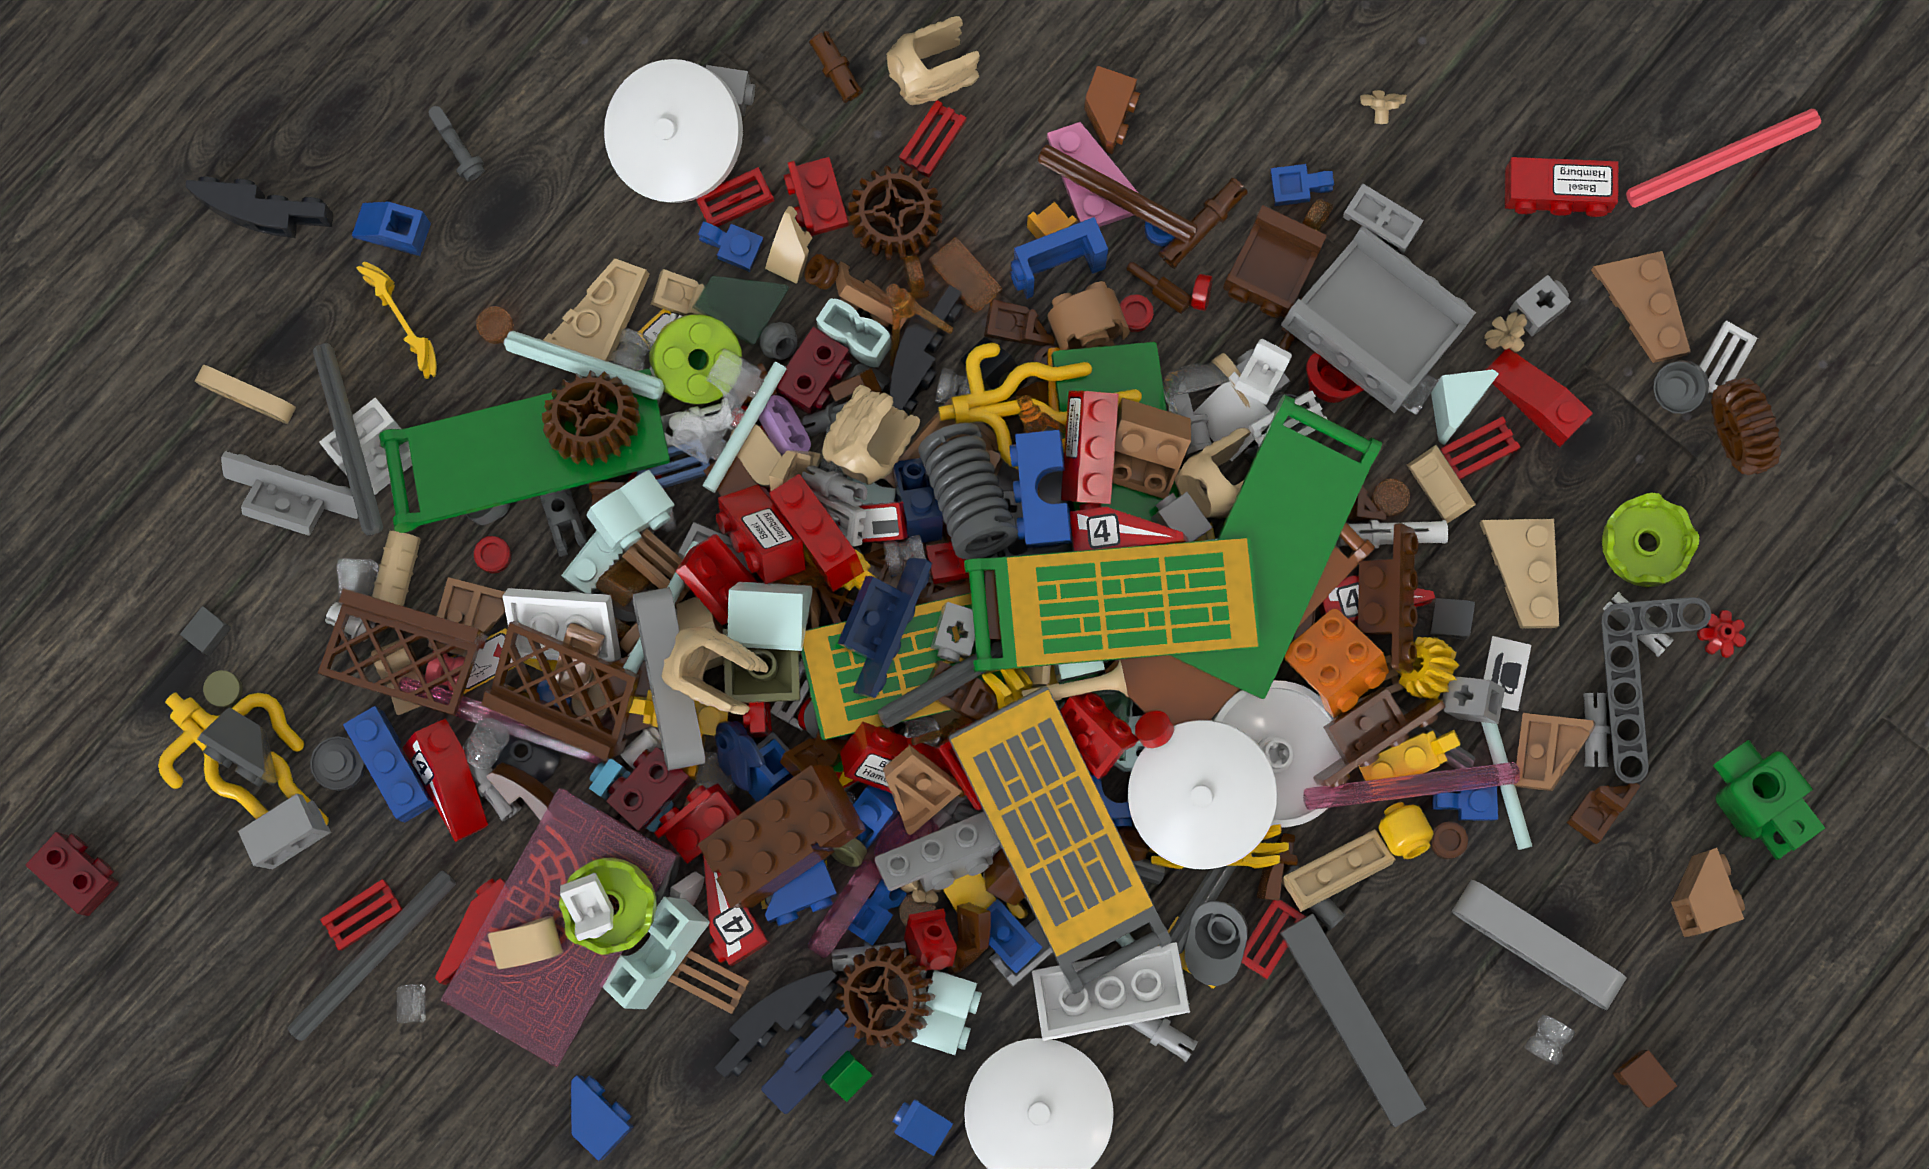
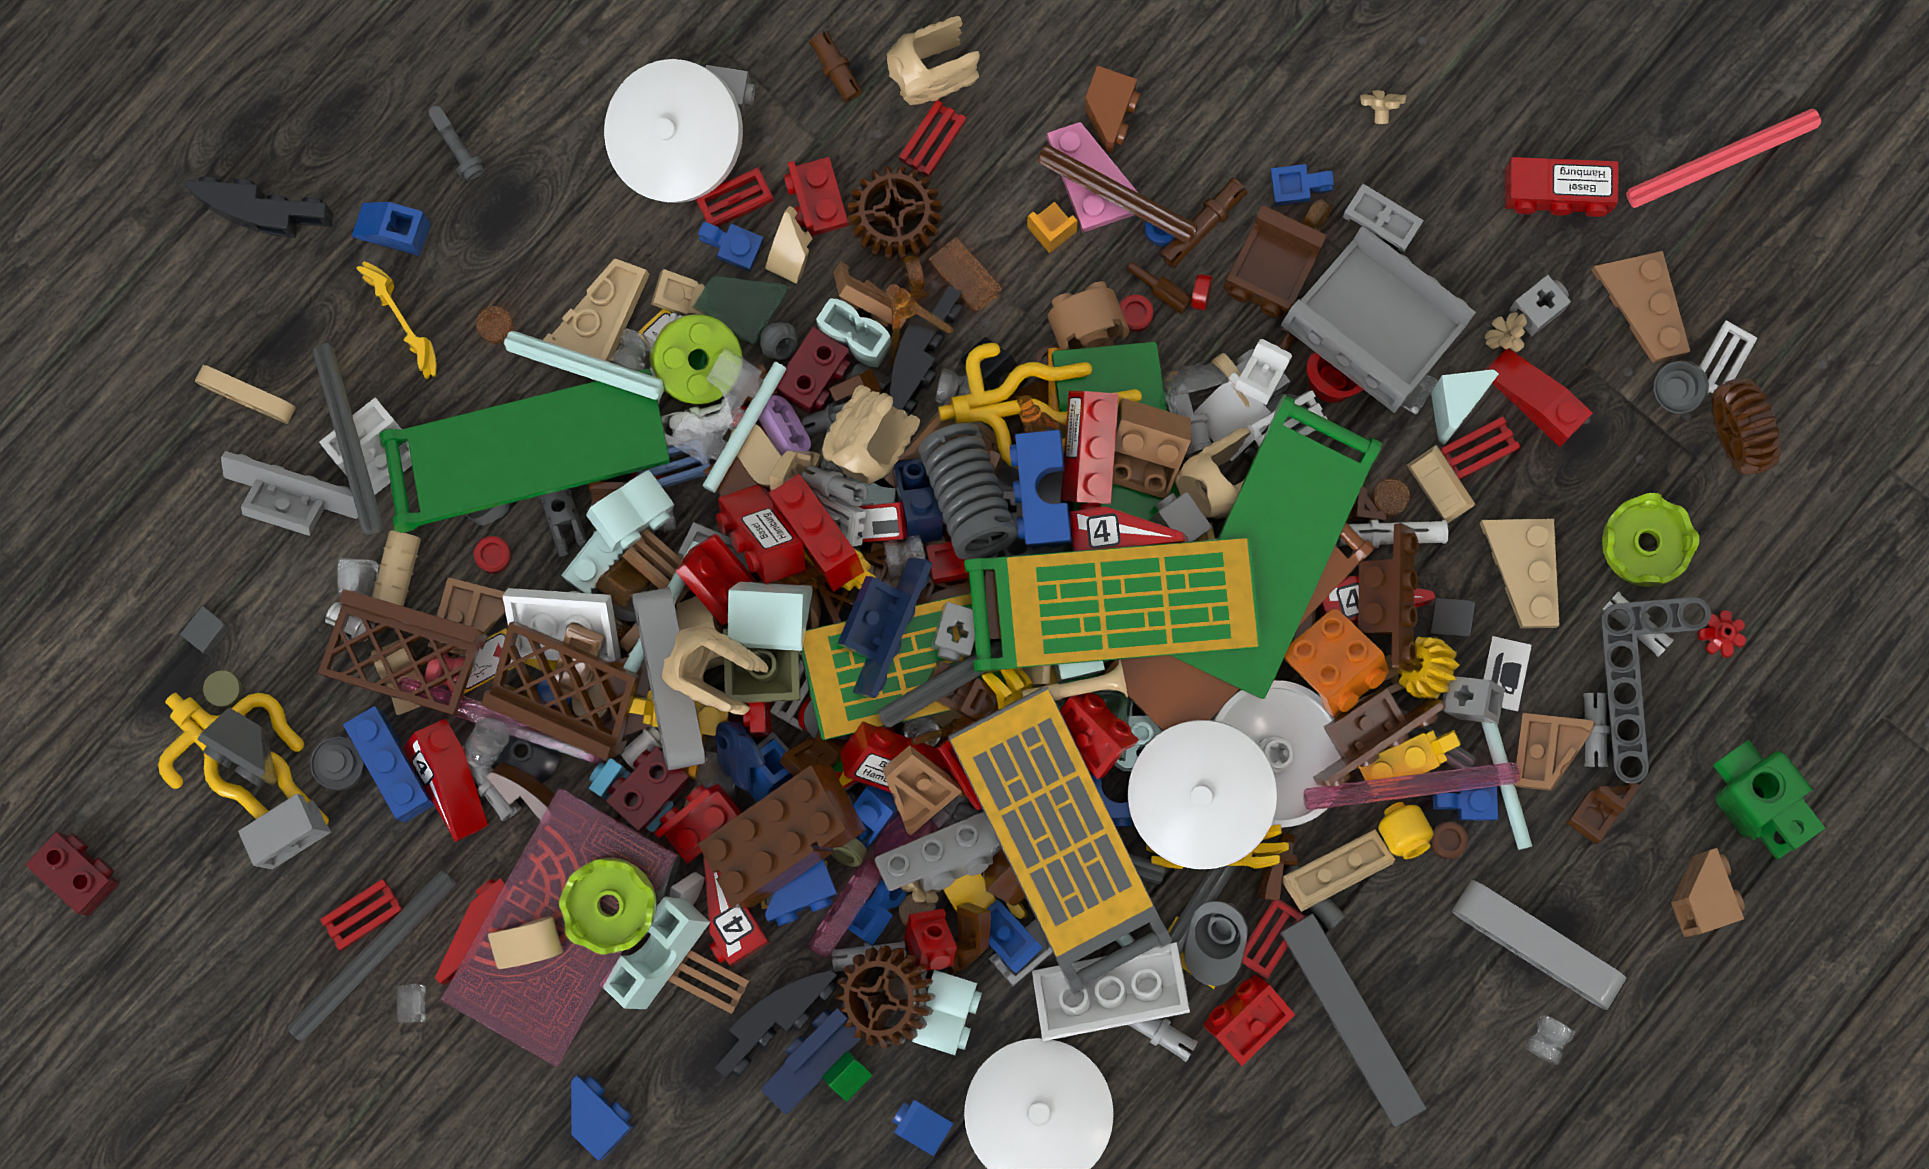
(588, 906): white bracket -> none
(596, 427): reddish brown gear -> none
(821, 271): reddish brown bush -> none
(1015, 324): reddish brown slope -> none
(1058, 248): blue panel -> none
(1134, 843): reddish brown tile -> none
(1154, 729): red tile -> none
(1248, 1019): none -> red bracket
(1645, 1078): reddish brown panel -> none

